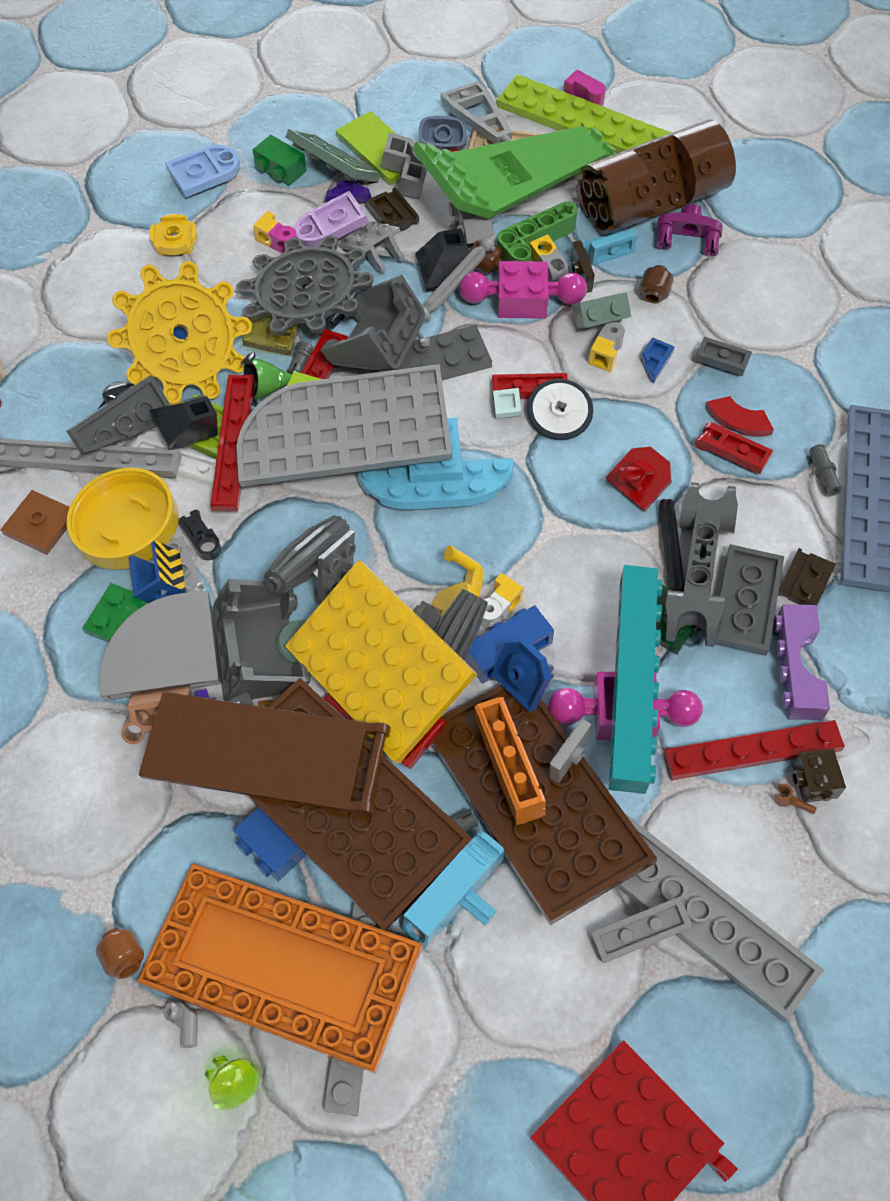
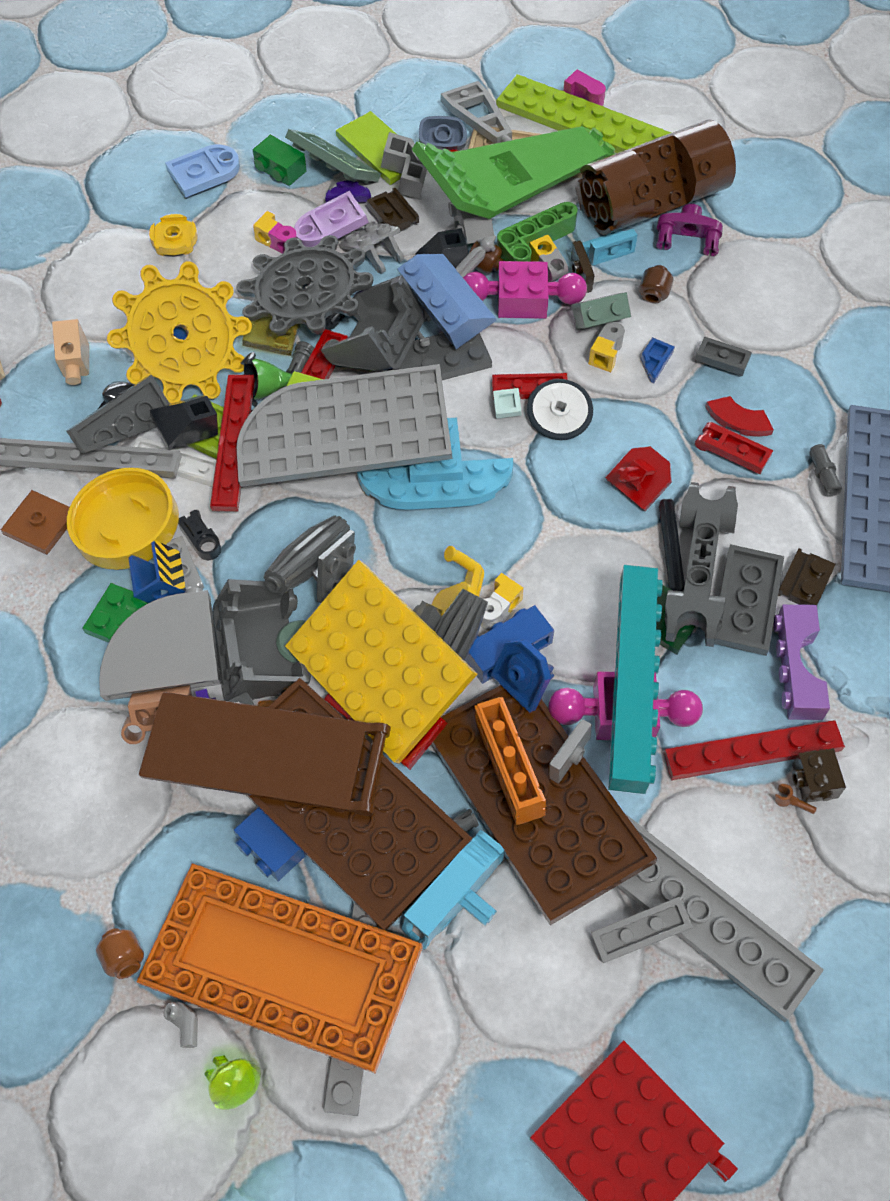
(73, 357): none -> light nougat torso
(446, 297): none -> medium blue slope

